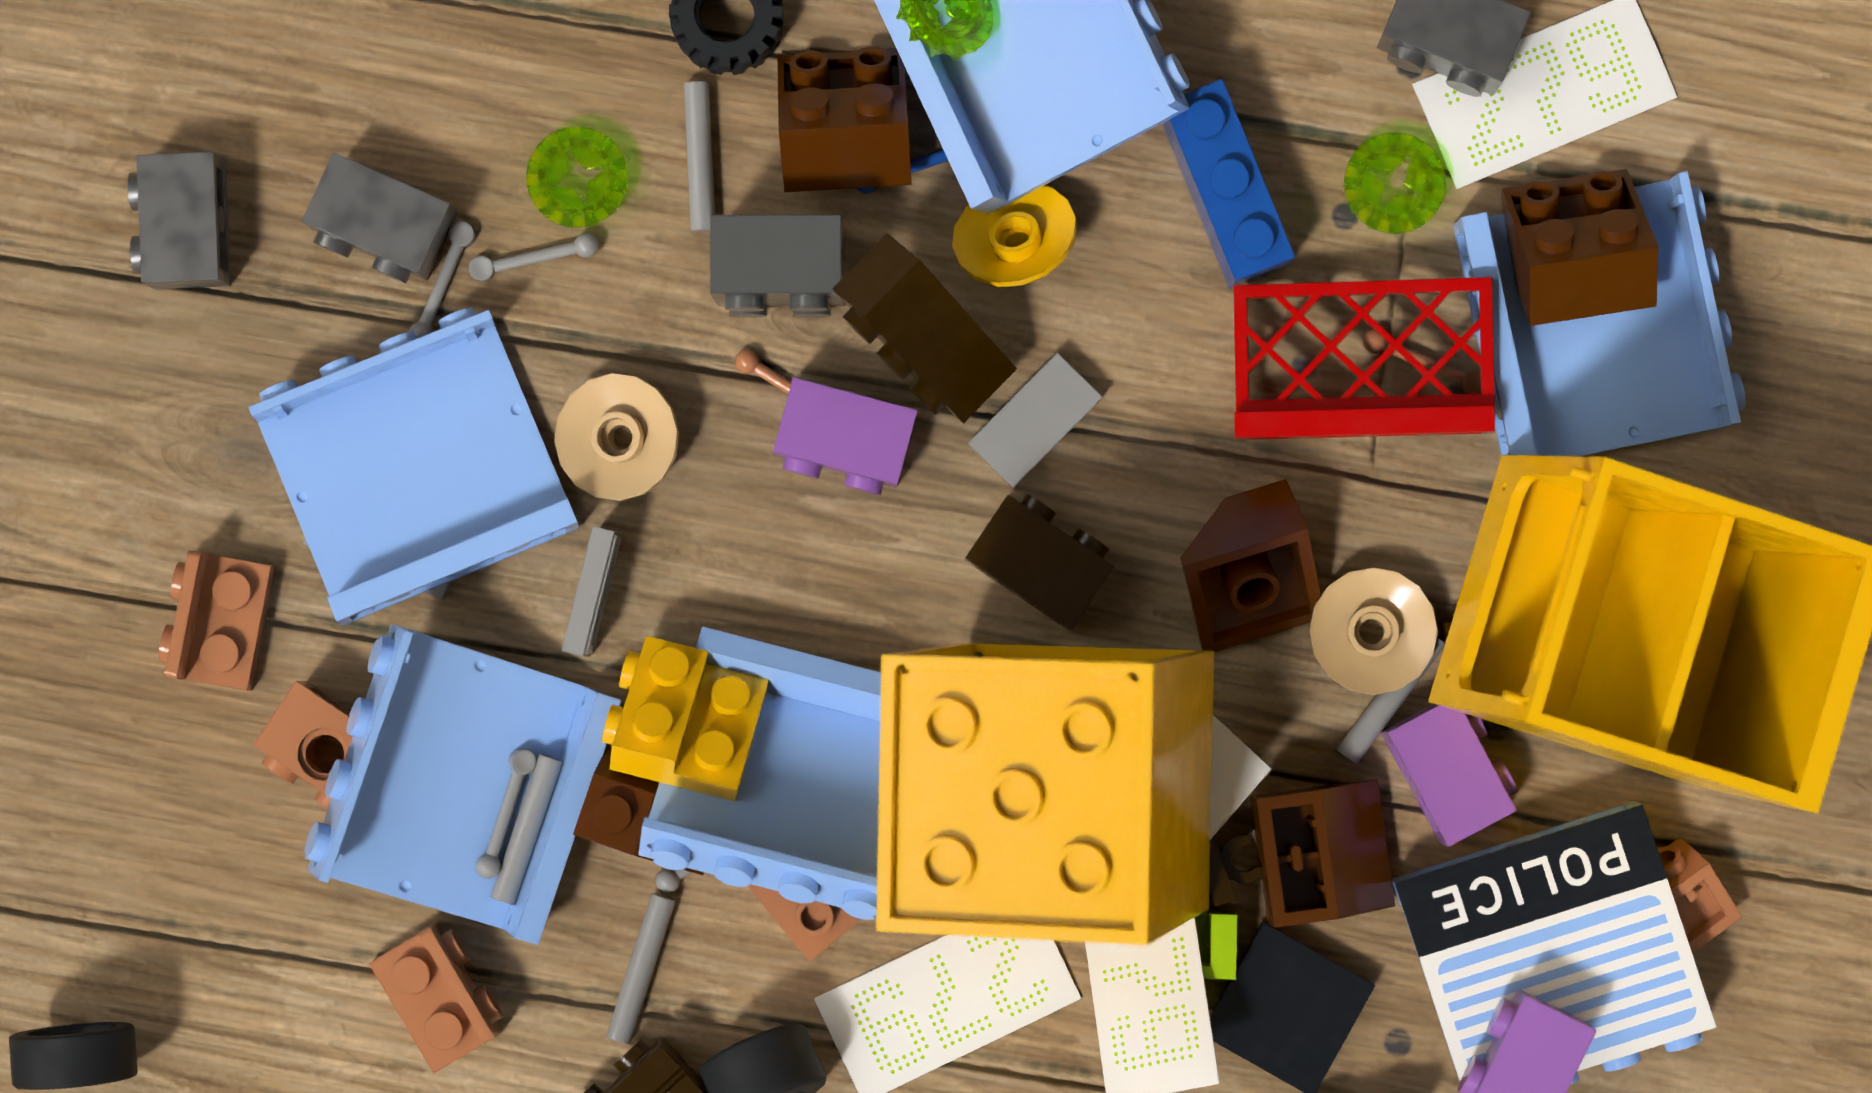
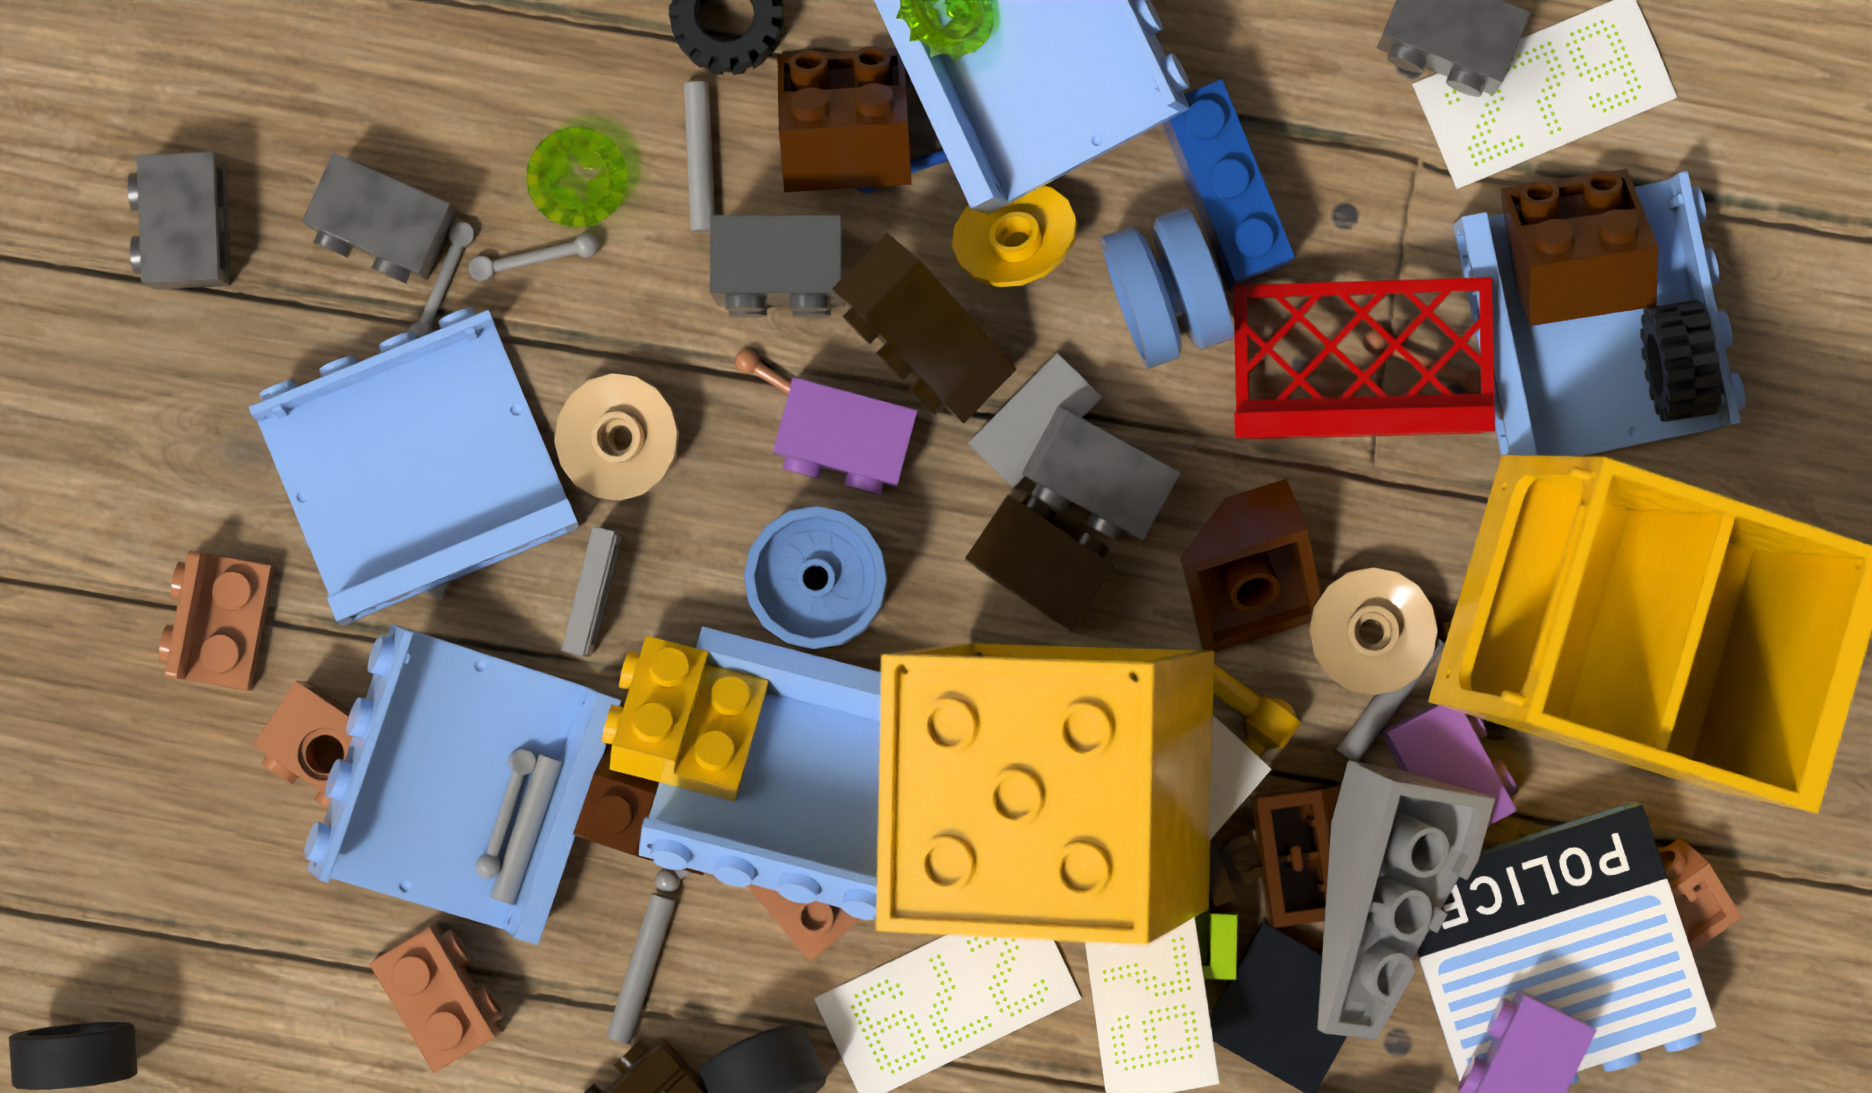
(820, 540): none -> medium blue wheel
(1099, 474): none -> flat silver brick
(1176, 284): none -> medium blue wheel
(1267, 720): none -> yellow piece
(1390, 869): none -> light grey wedge
(1423, 176): clear neon green gear -> none
(1680, 360): none -> black tyre

